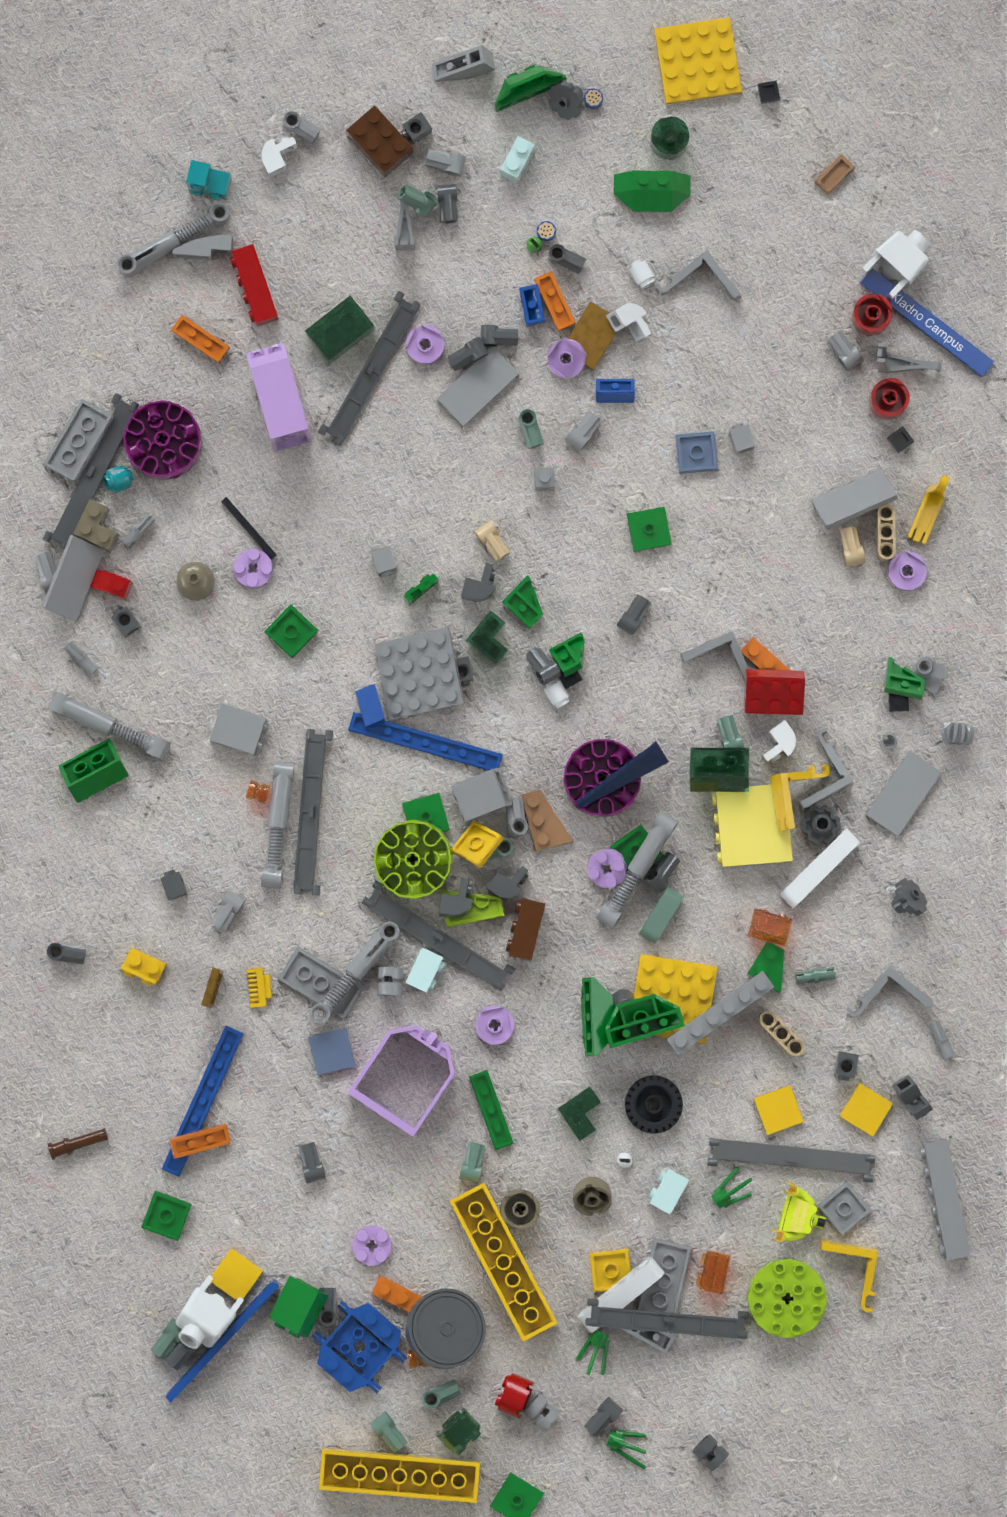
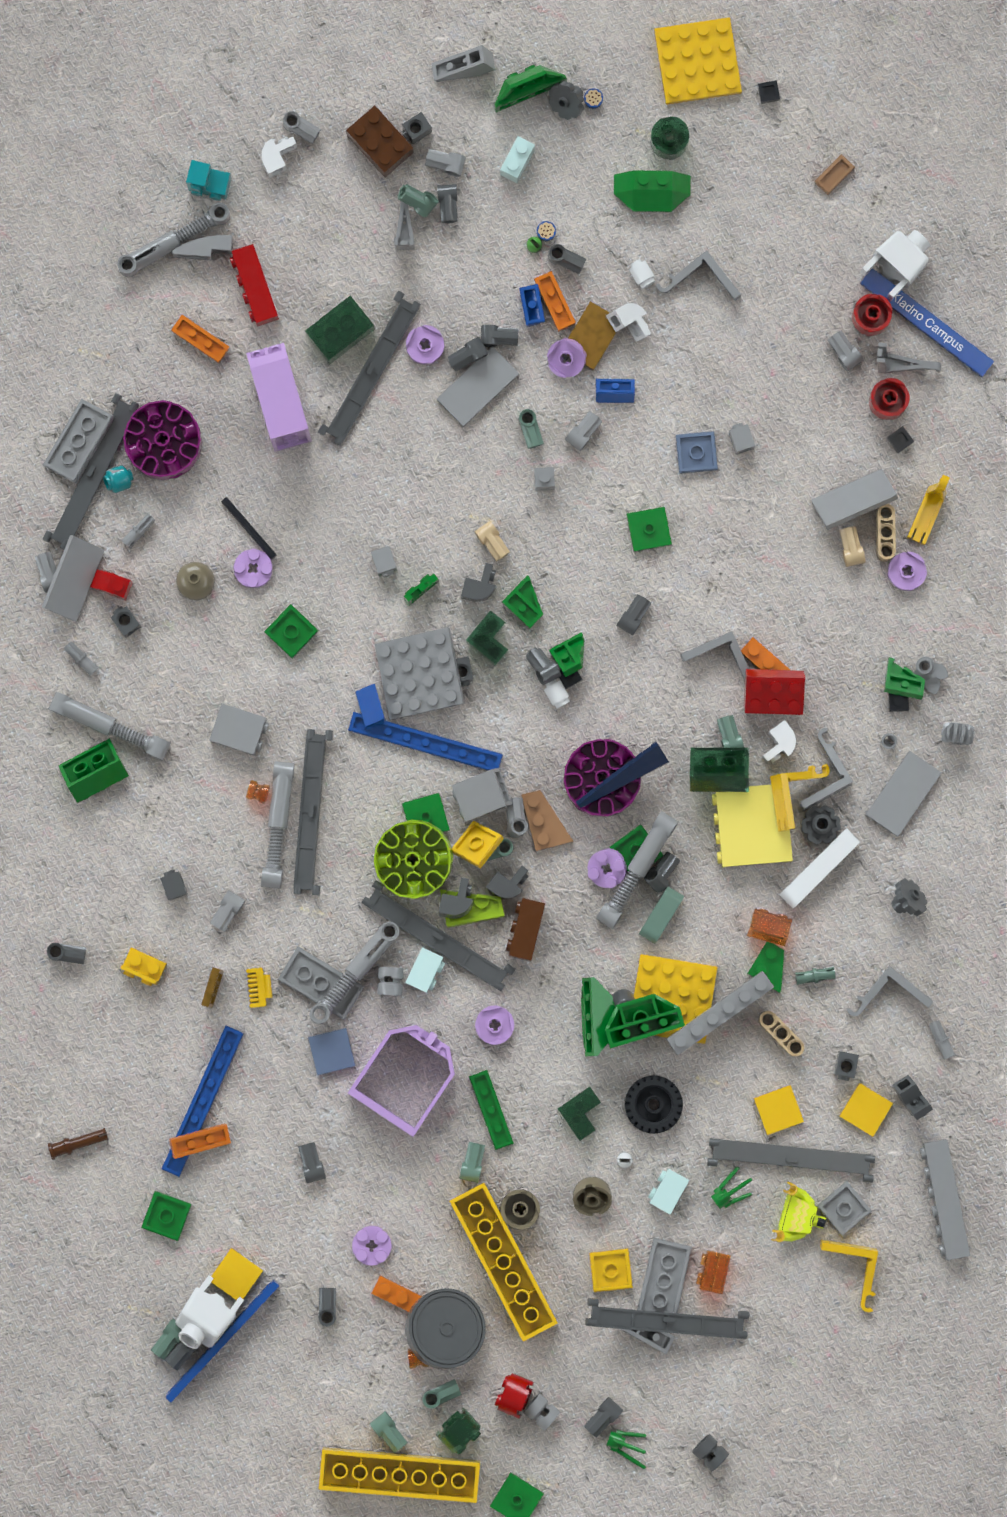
(91, 529): dark tan brick -> none
(298, 1307): green brick -> none
(367, 1361): blue piece -> none
(598, 1341): green plant -> none
(626, 1289): white beam -> none
(772, 1312): lime brick -> none

